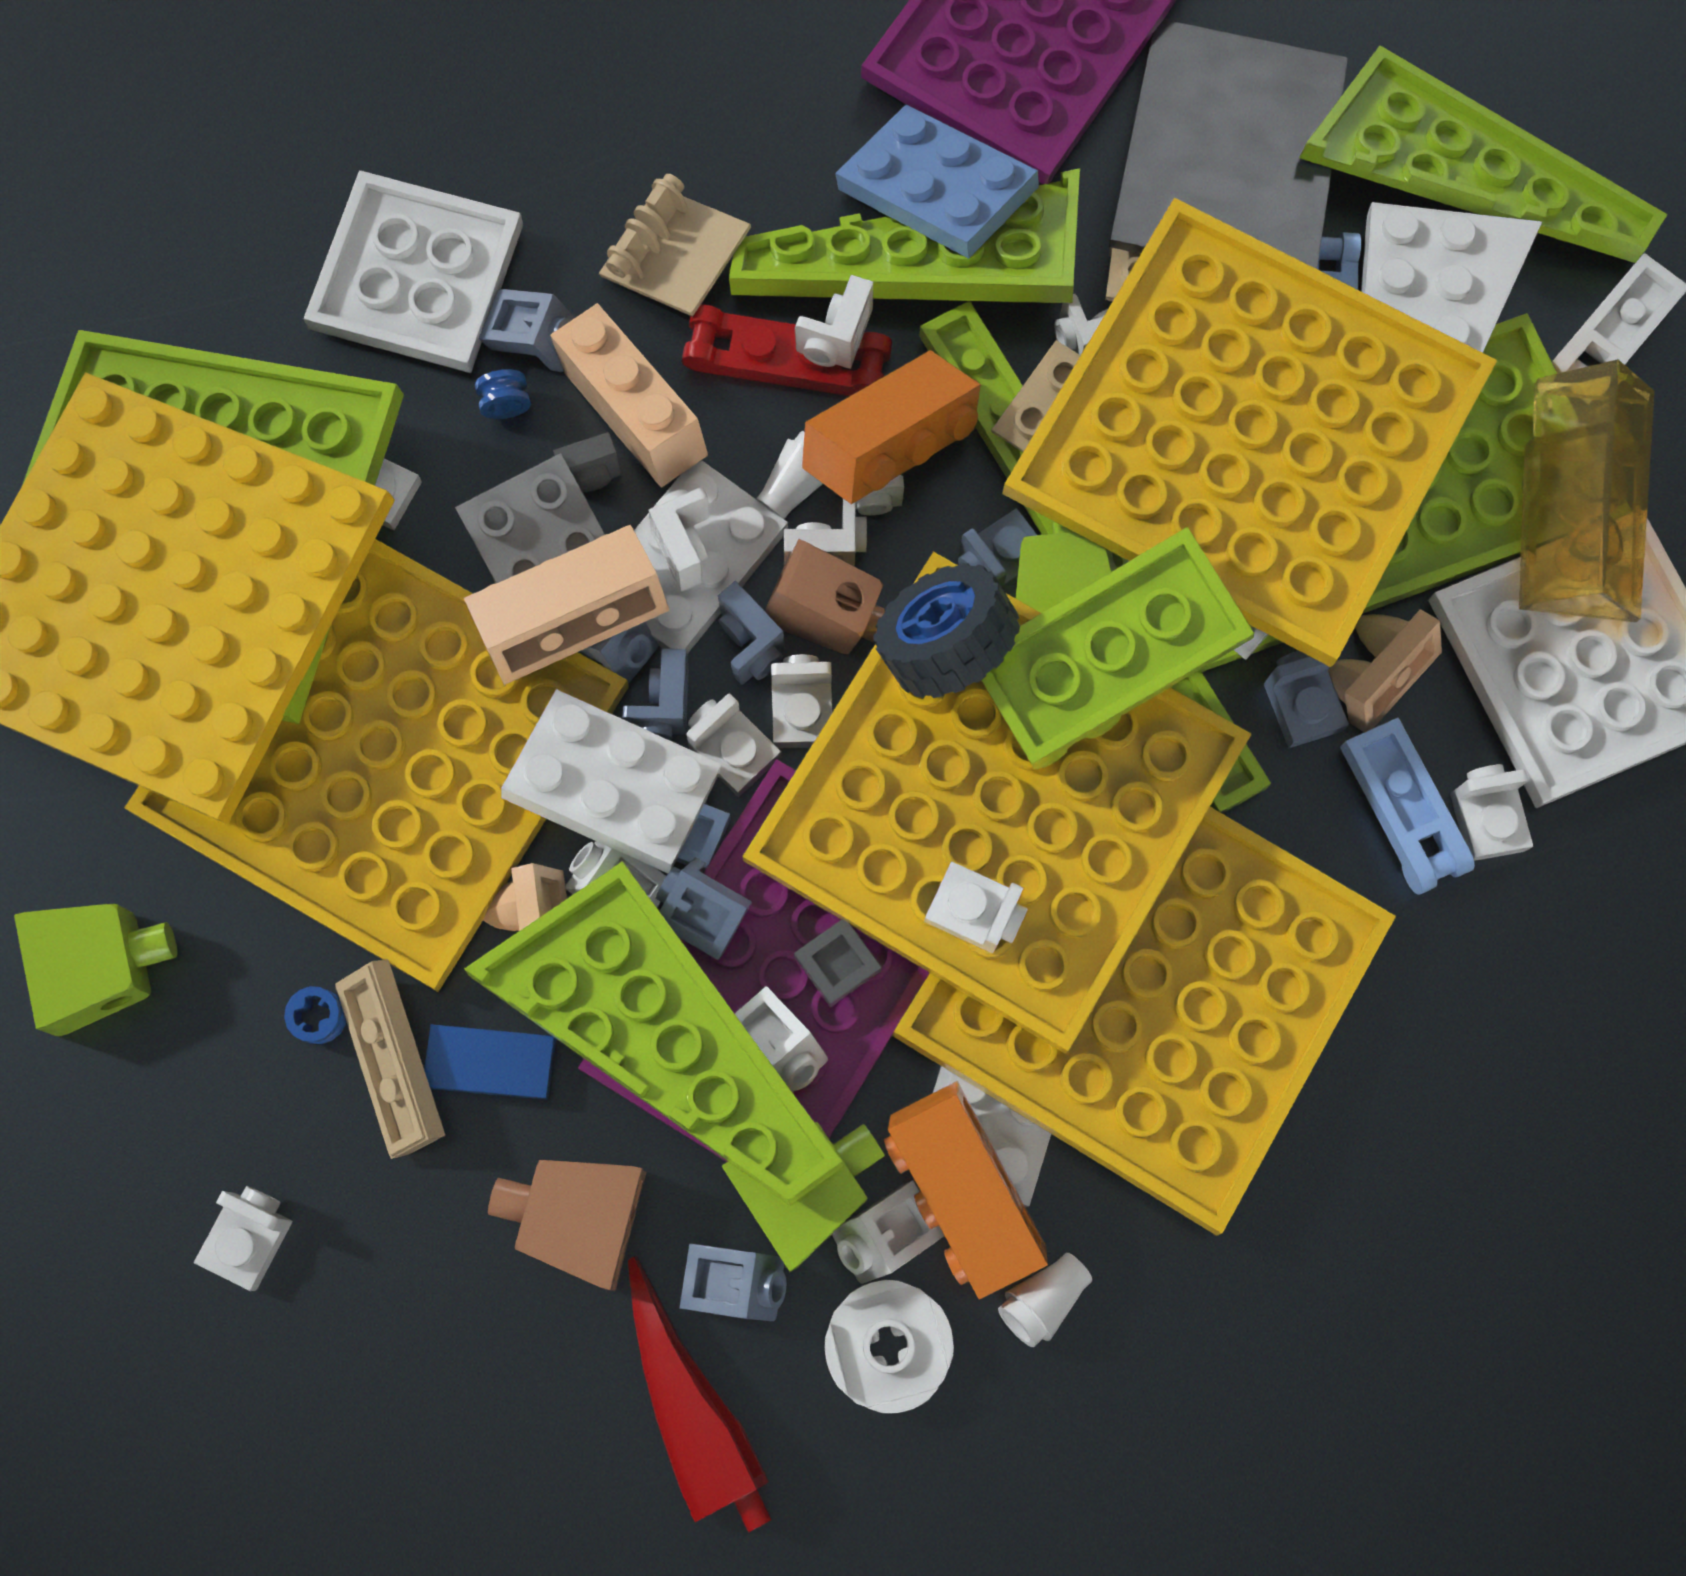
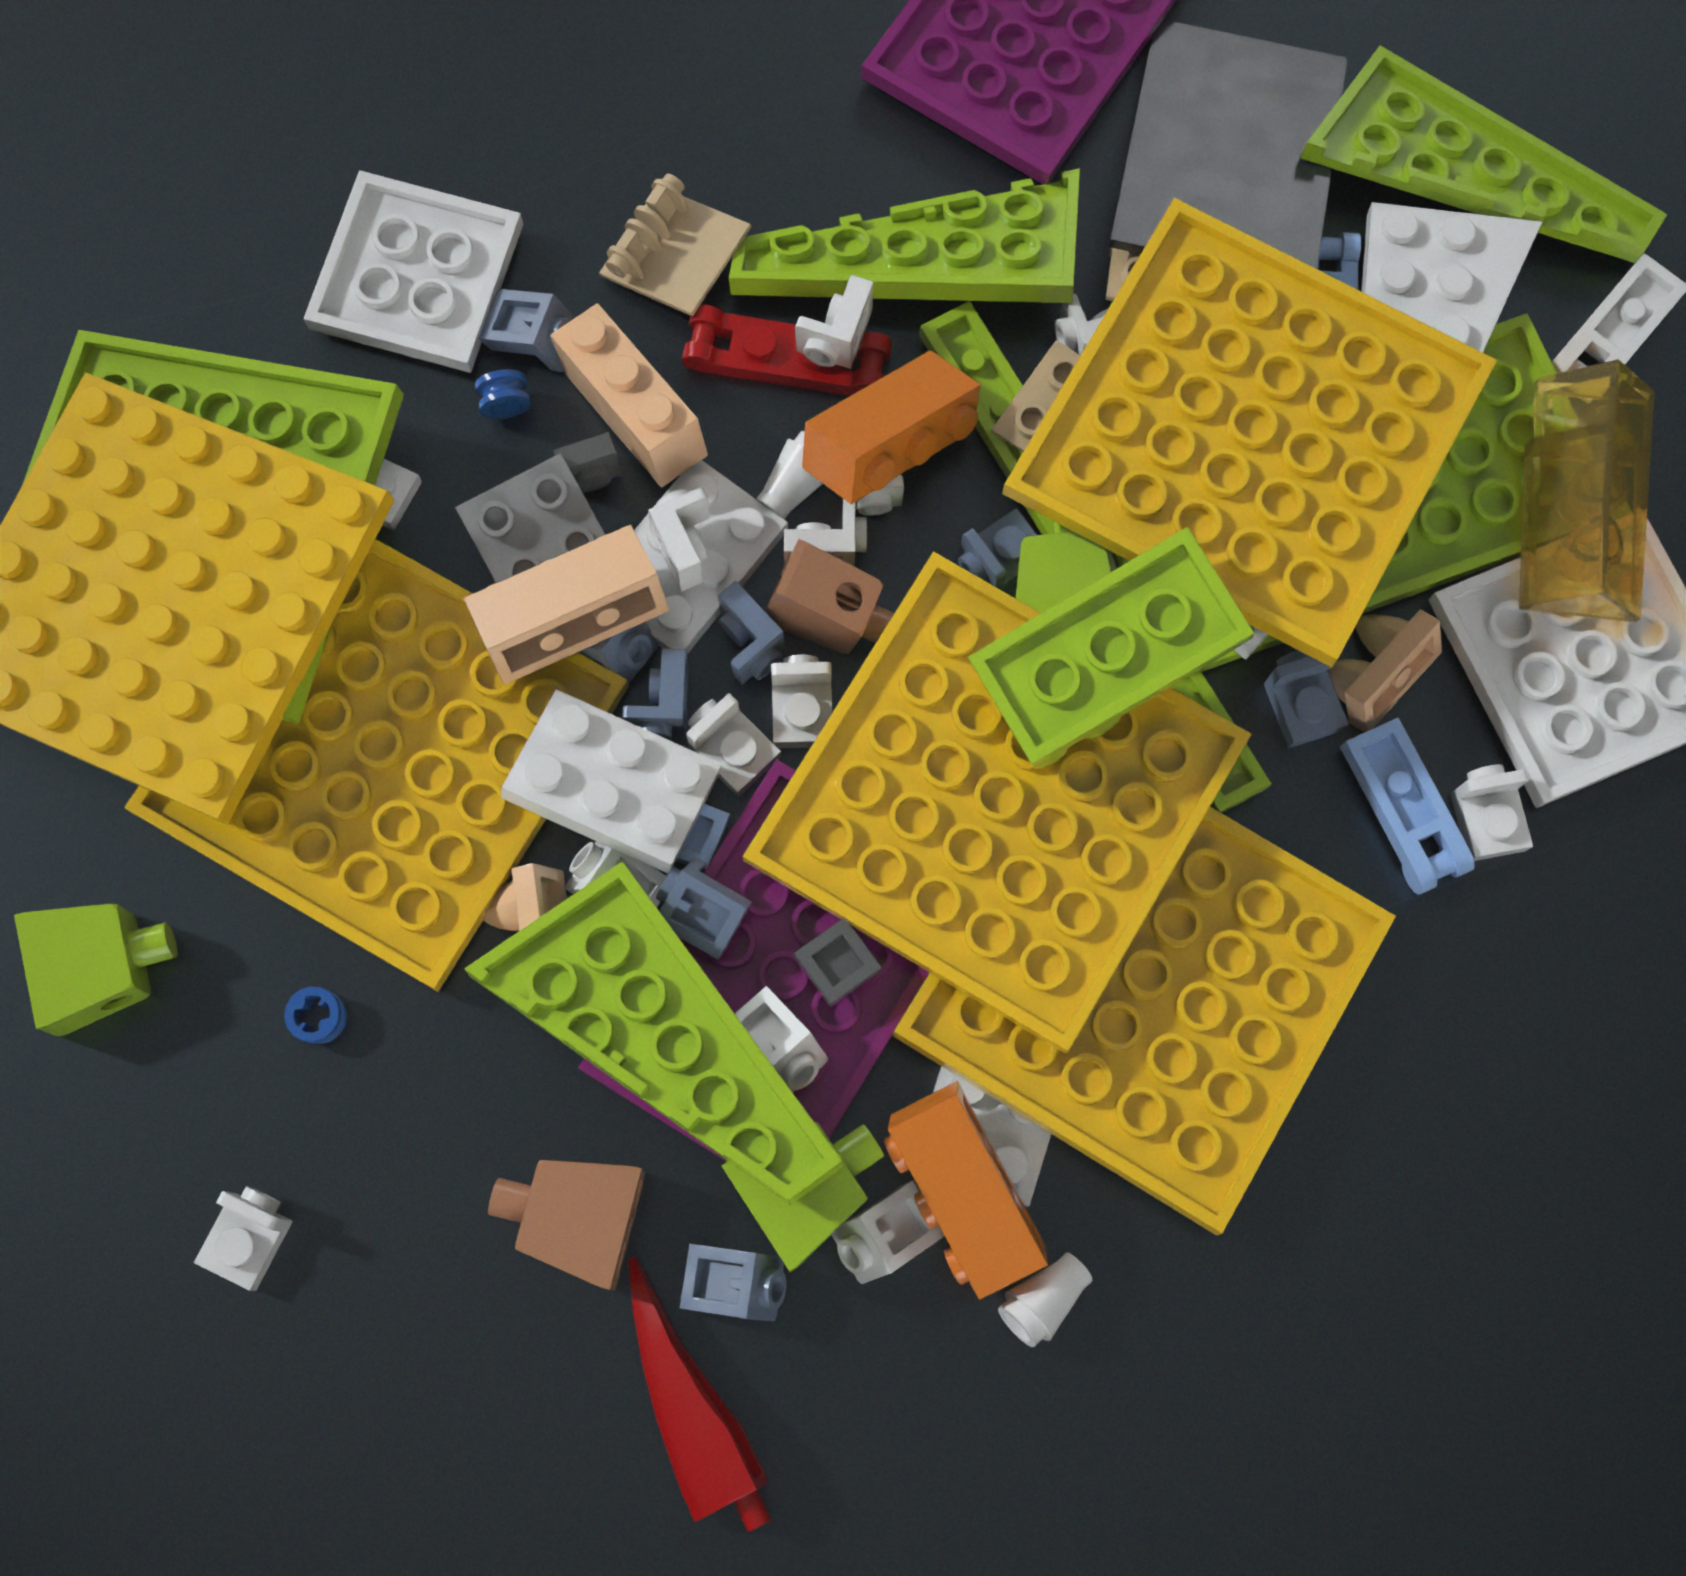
(389, 1059): tan tile -> none
(489, 1062): blue tile -> none
(920, 1365): white plate -> none
(937, 180): medium blue plate -> none
(947, 630): black wheel -> none
(976, 908): white bracket -> none

